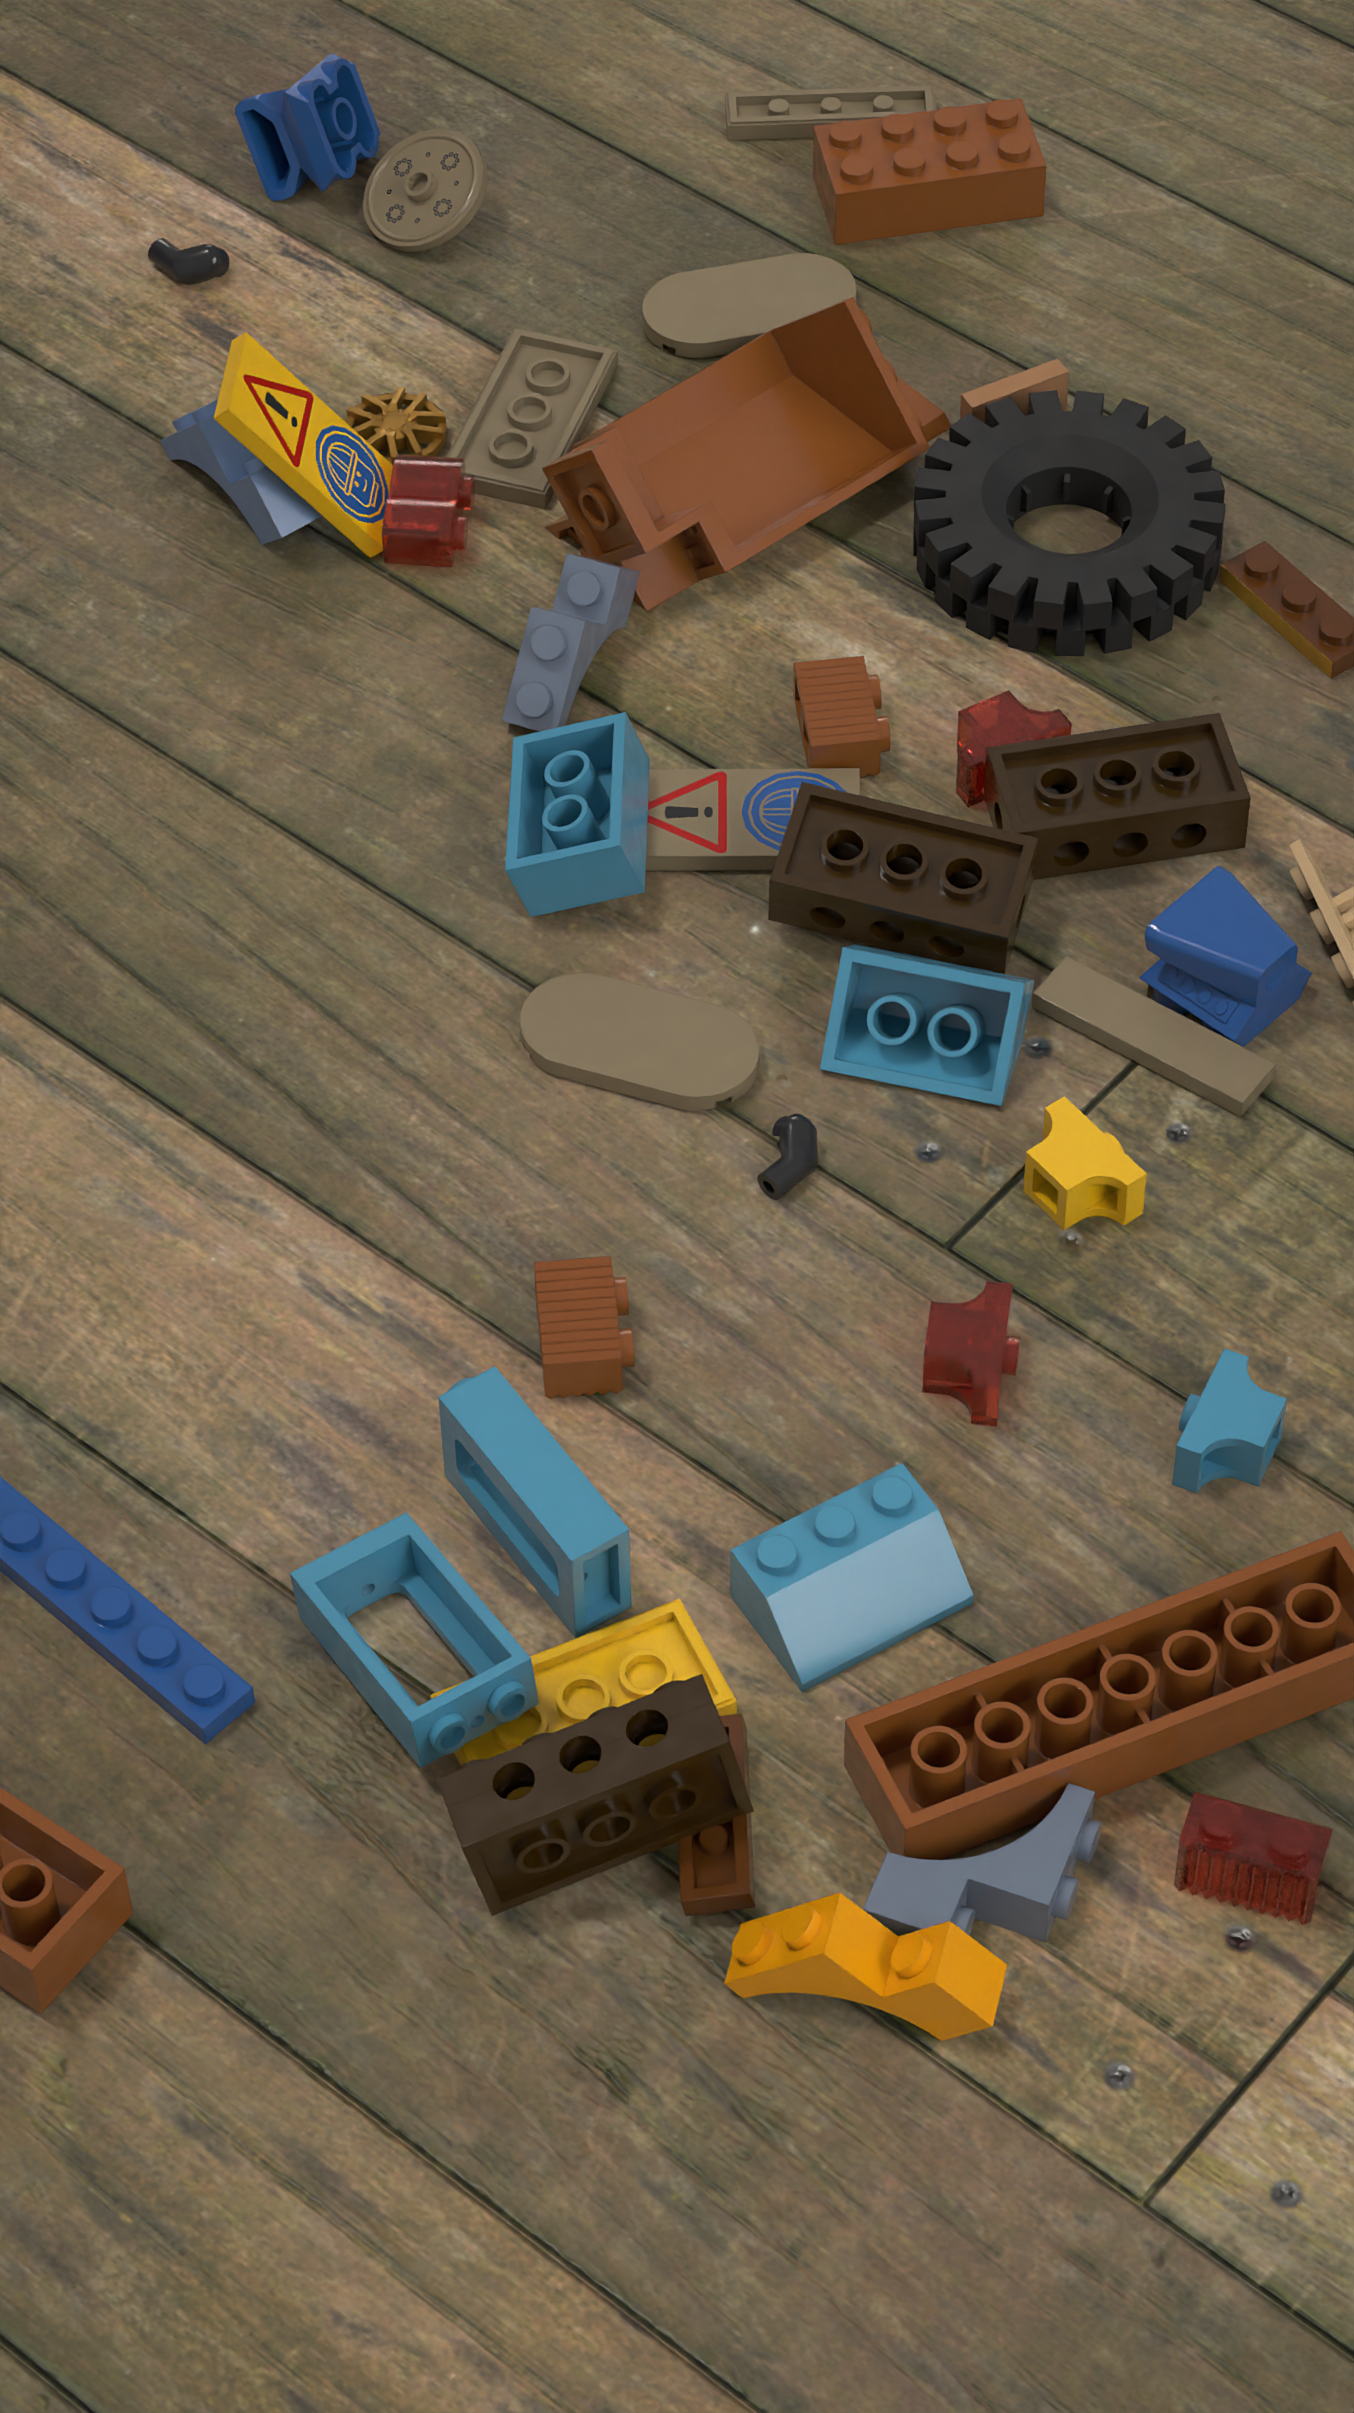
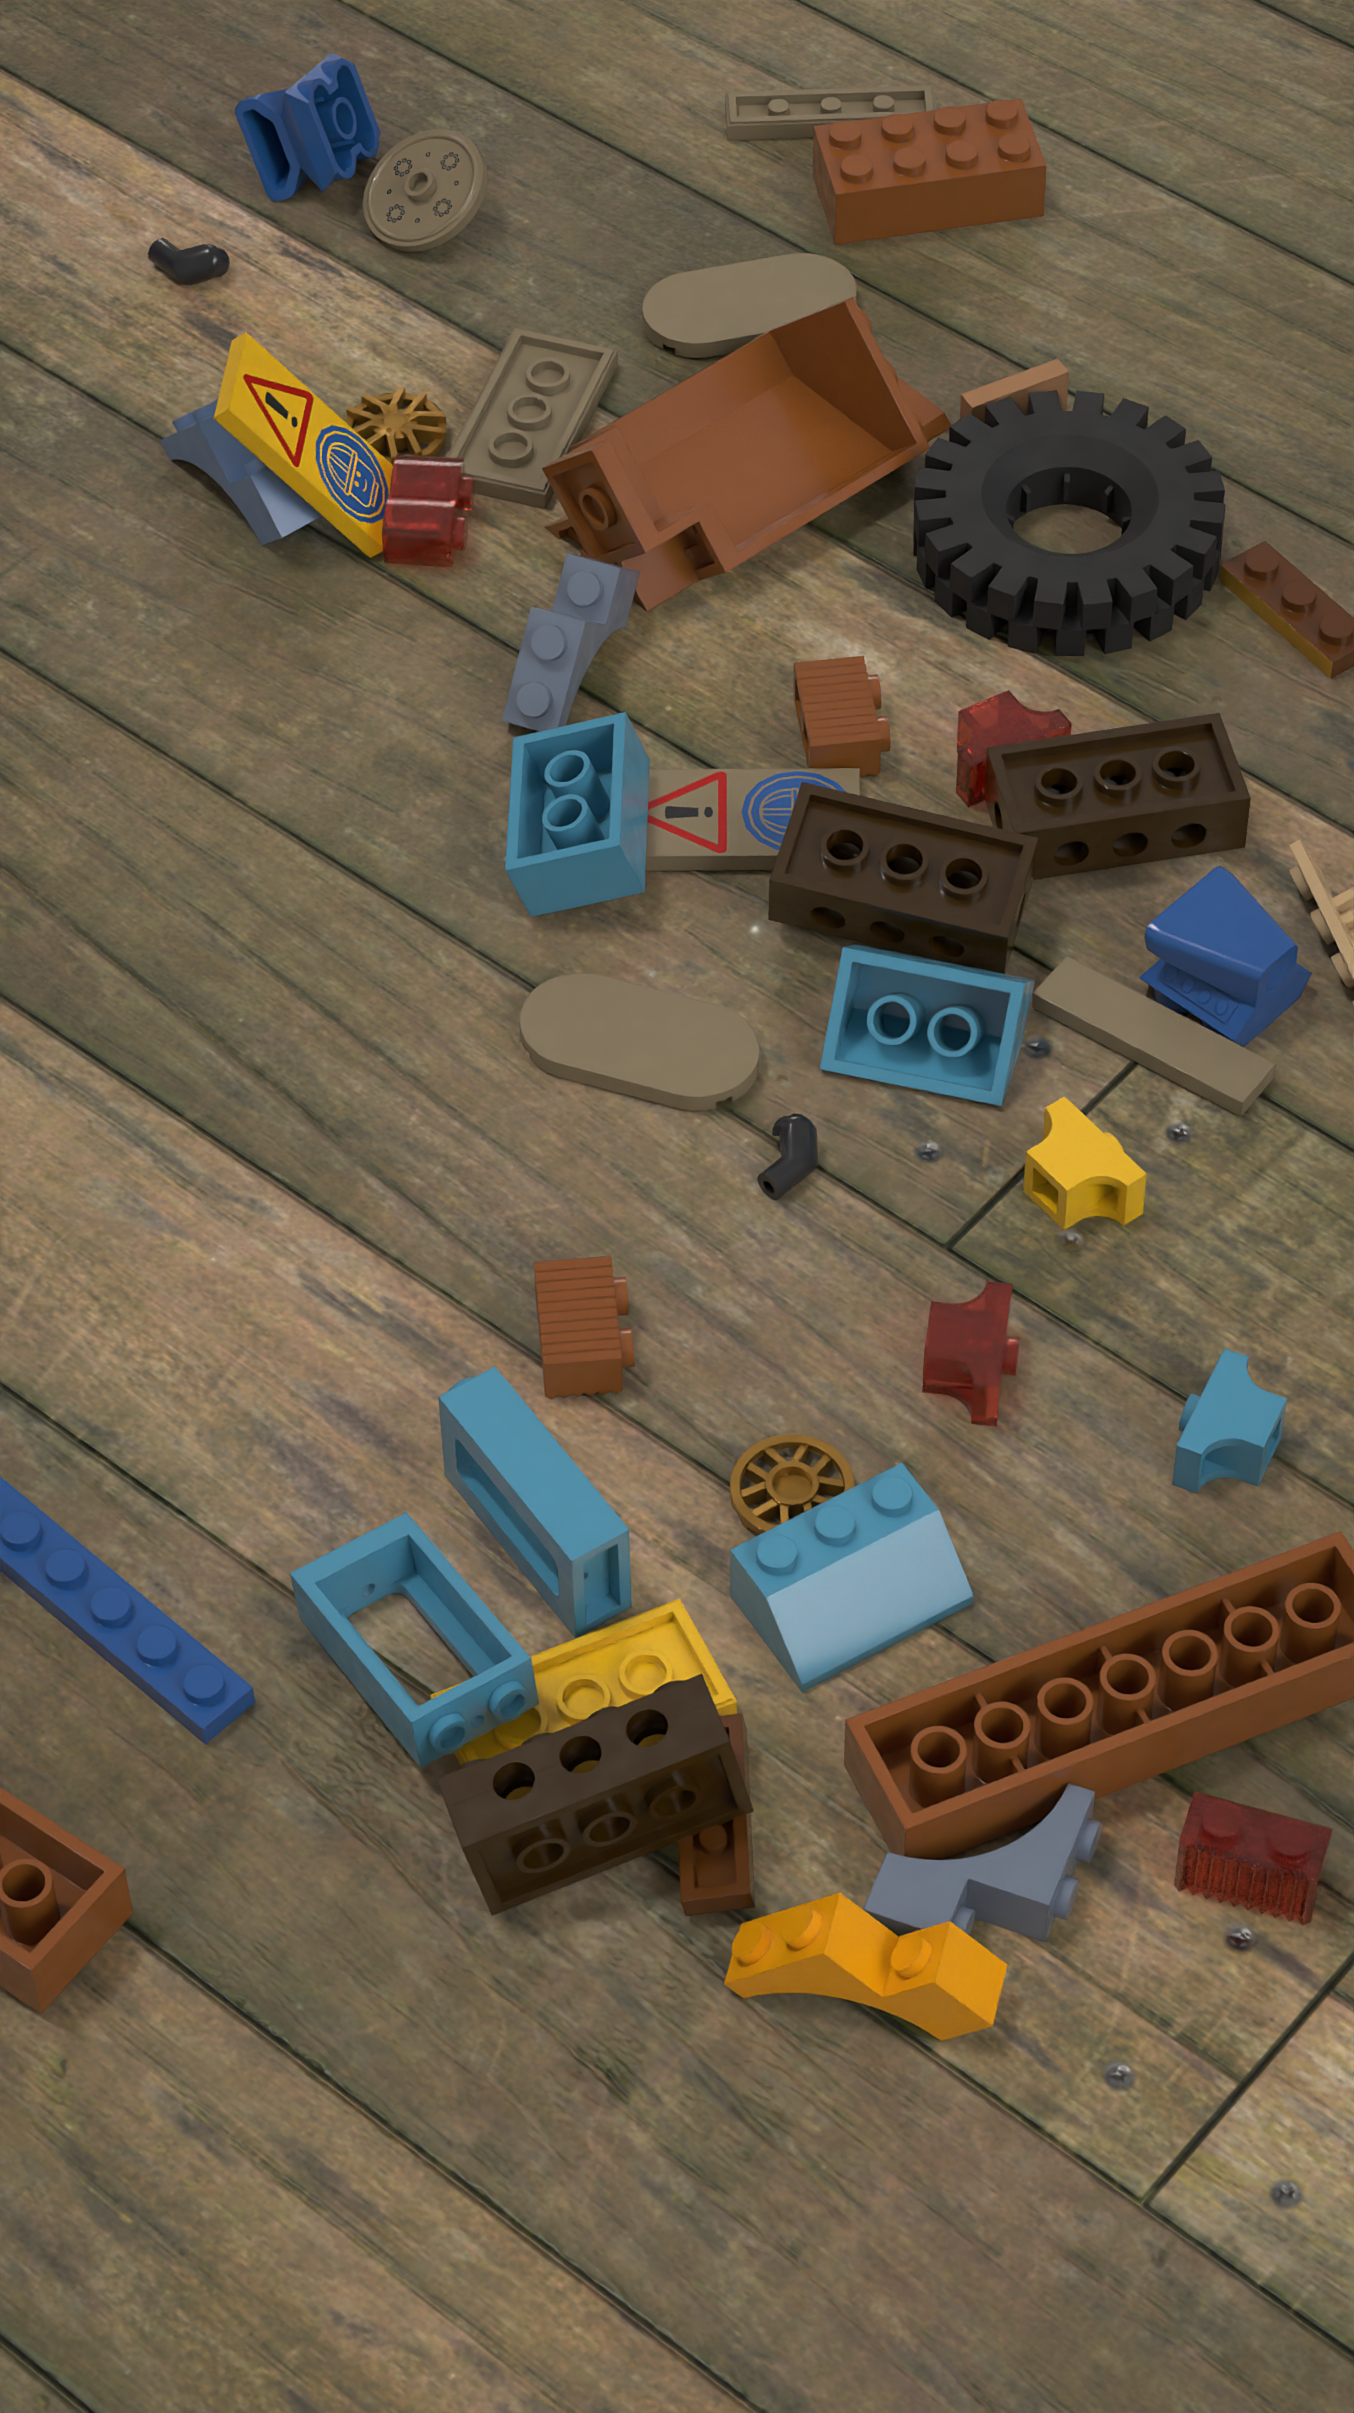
(789, 1485): none -> pearl gold wheel

